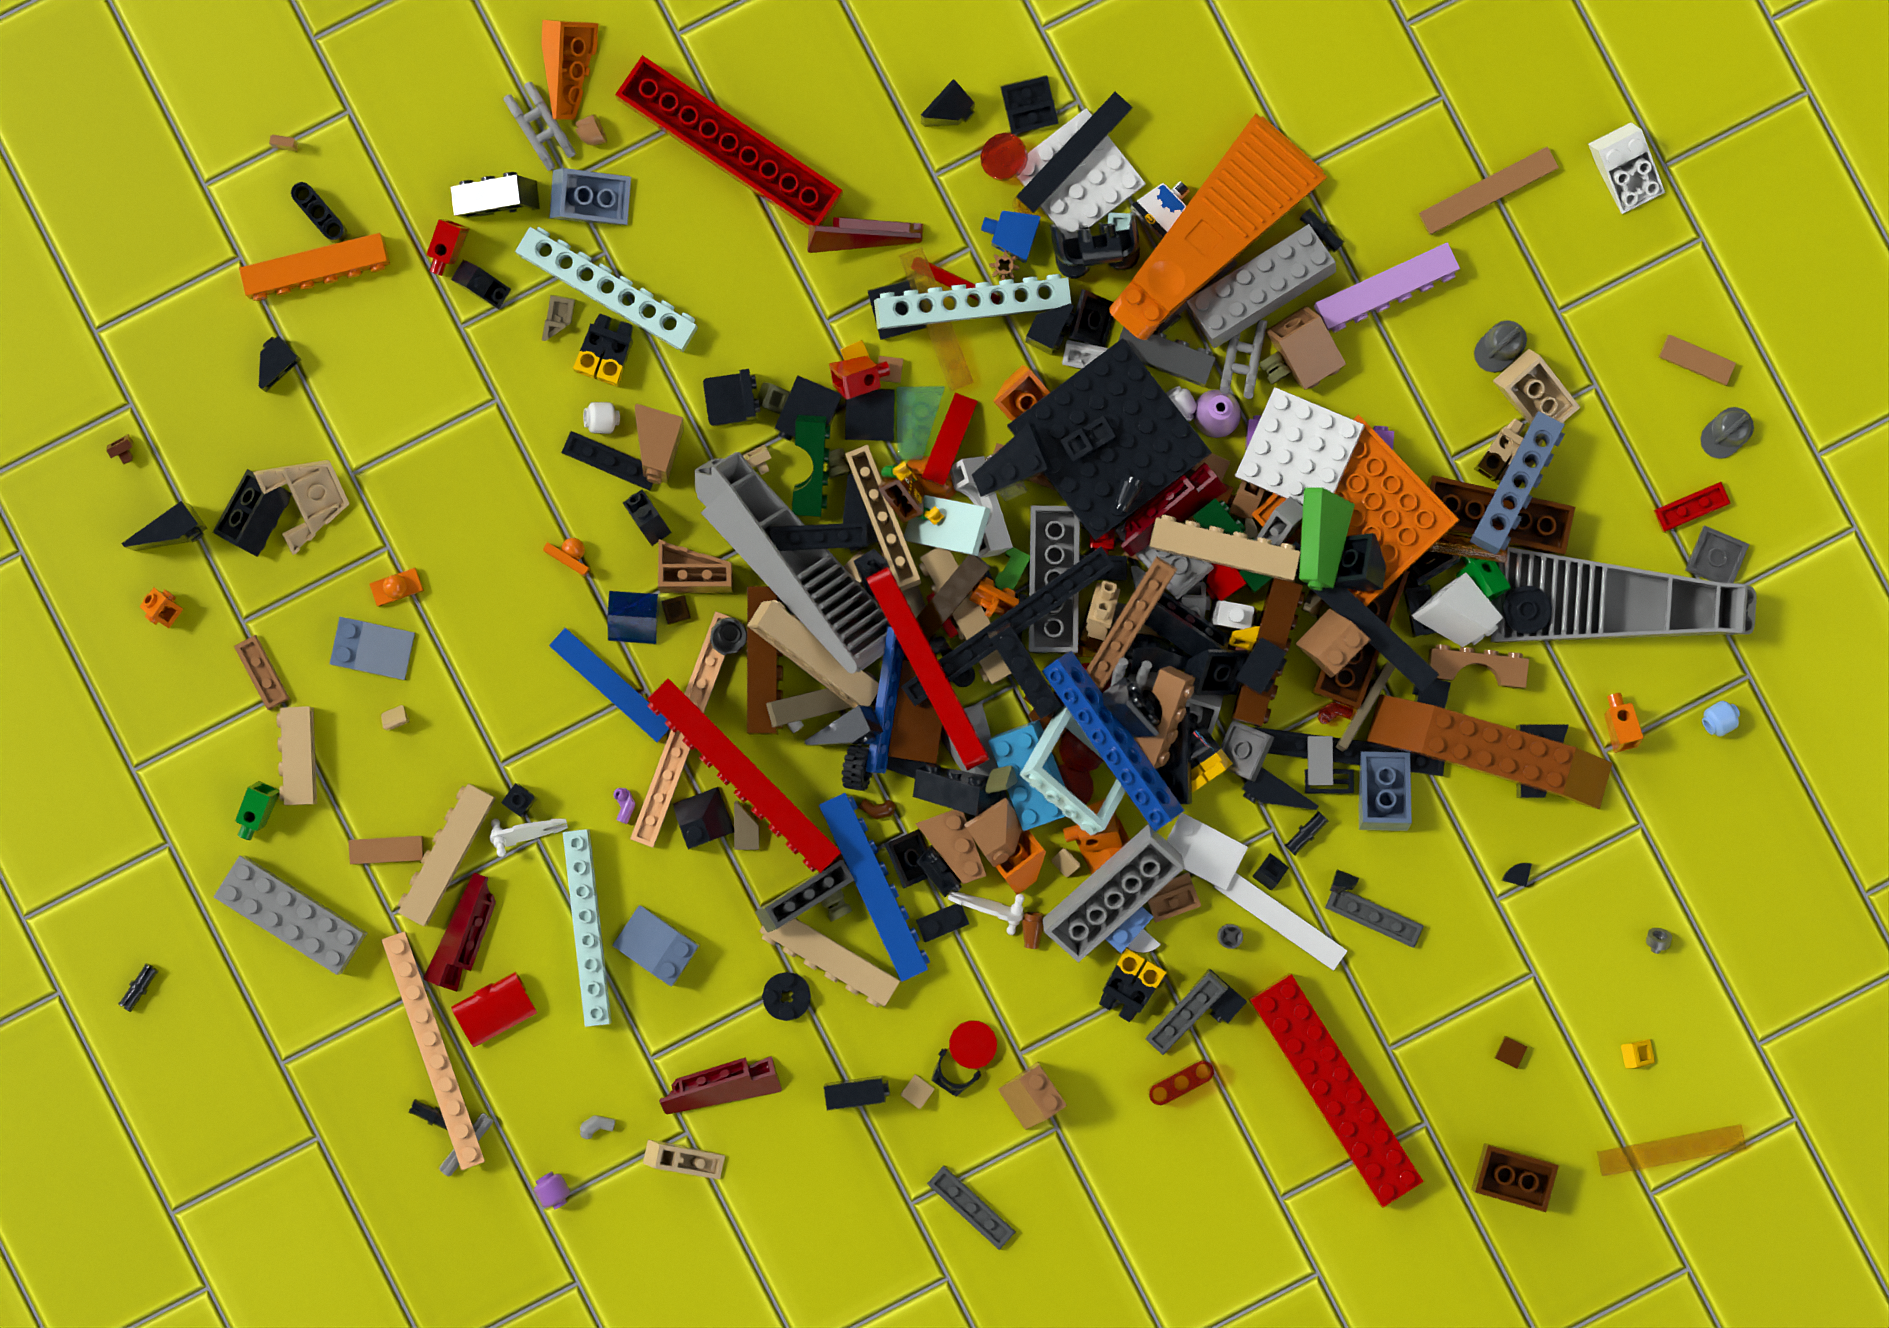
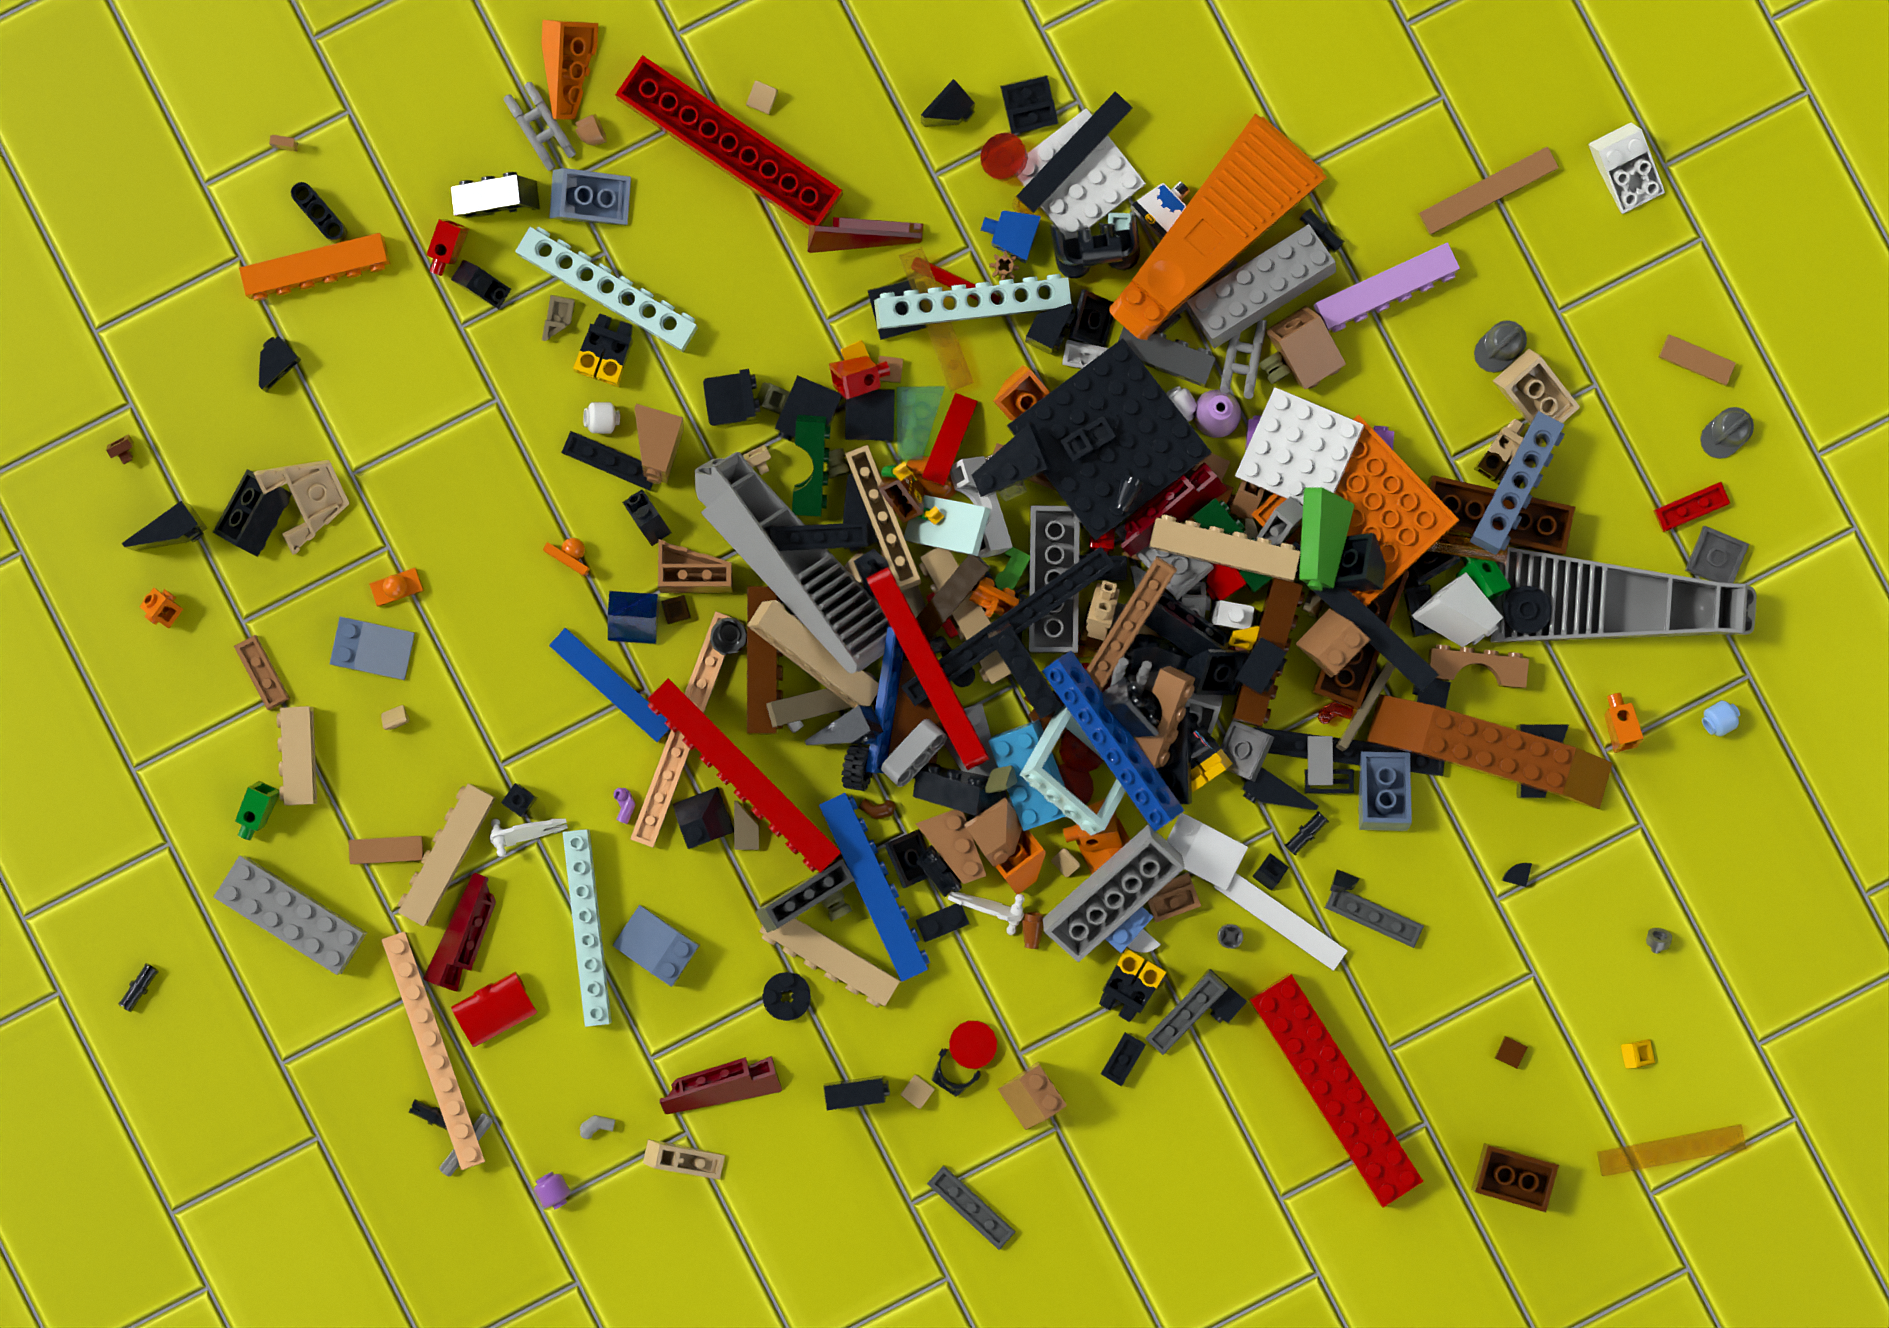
(762, 97): none -> tan slope
(914, 752): none -> light grey beam
(1123, 1059): none -> black plate
(1193, 1082): clear red beam -> none

